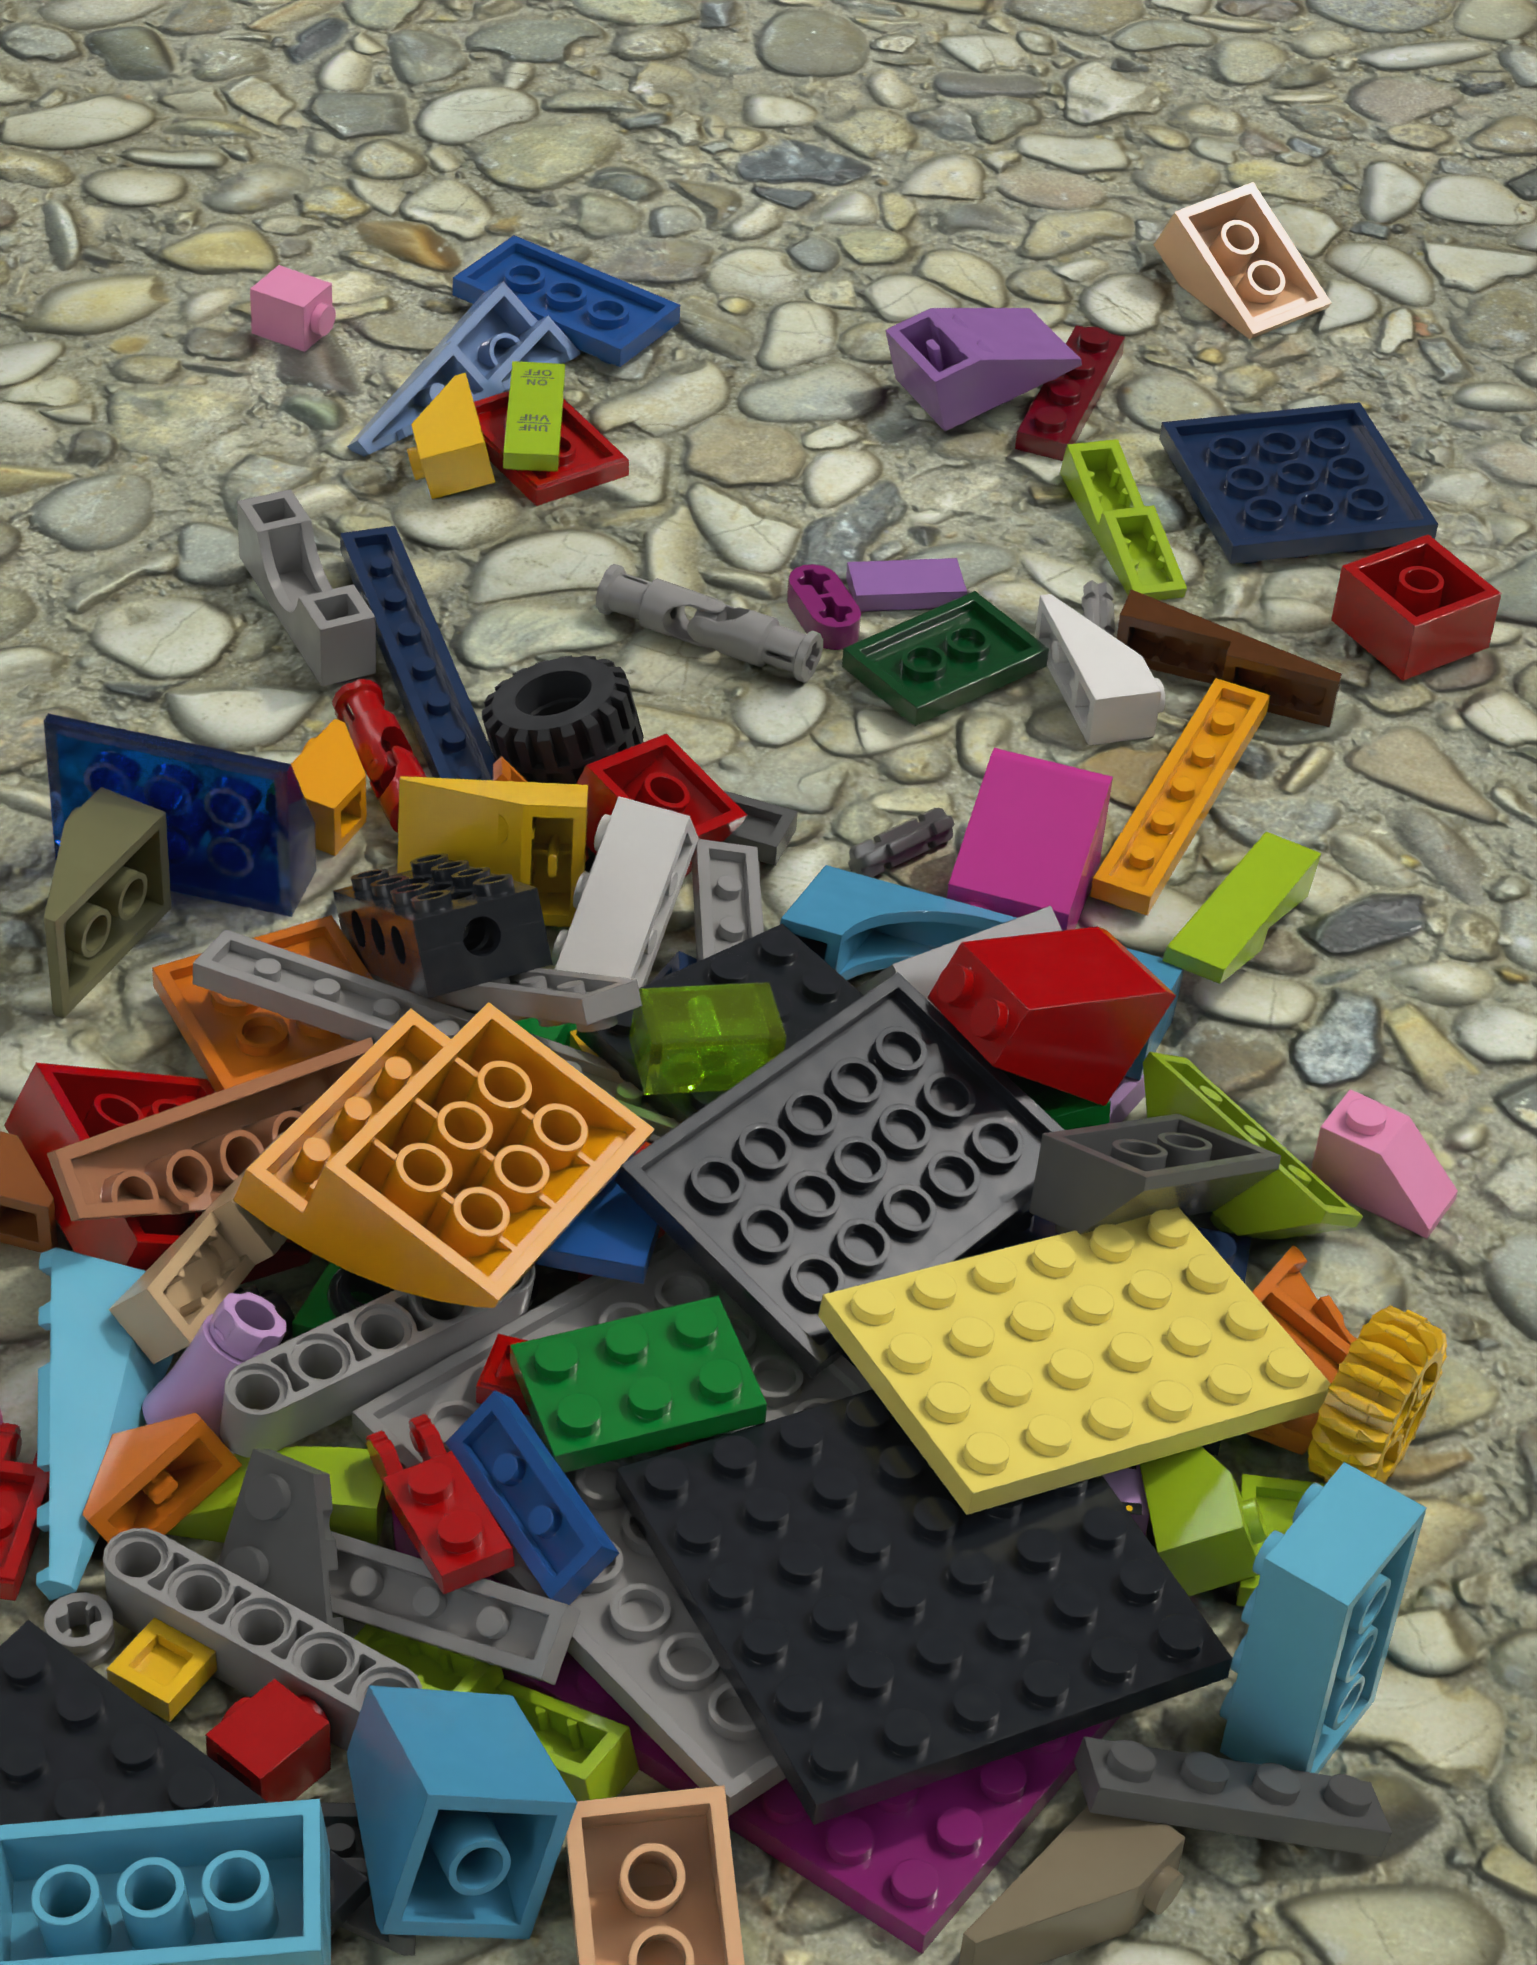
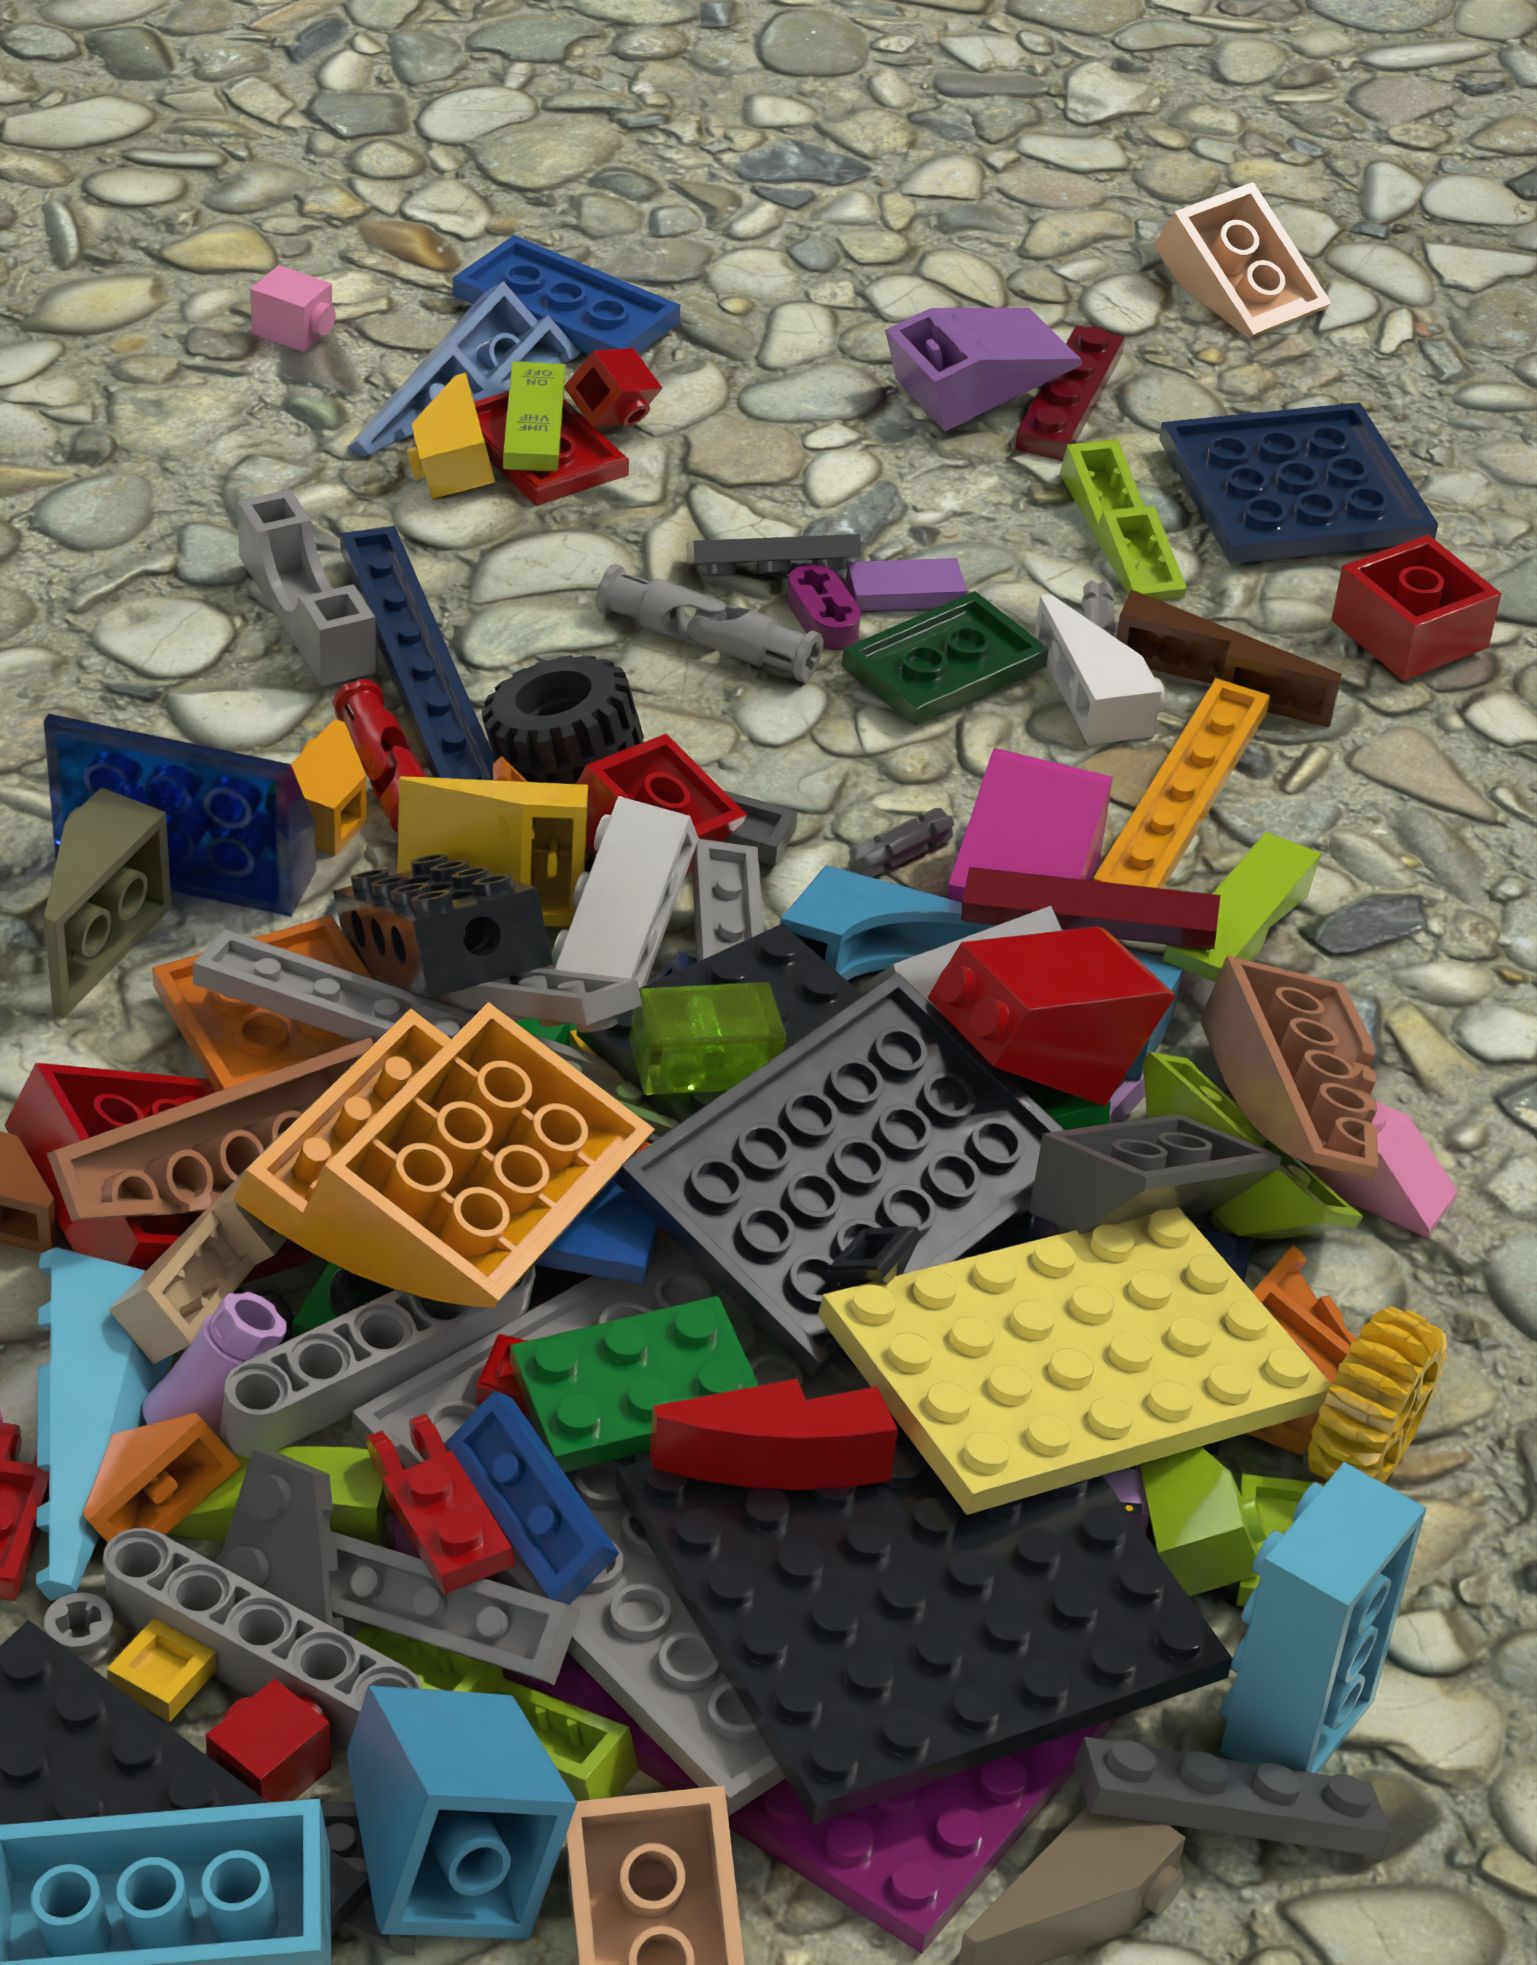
(613, 388): none -> red brick
(772, 553): none -> dark grey plate
(776, 1438): none -> red slope
(875, 1255): none -> black slope
(1121, 909): none -> dark red tile
(1296, 1063): none -> nougat wedge

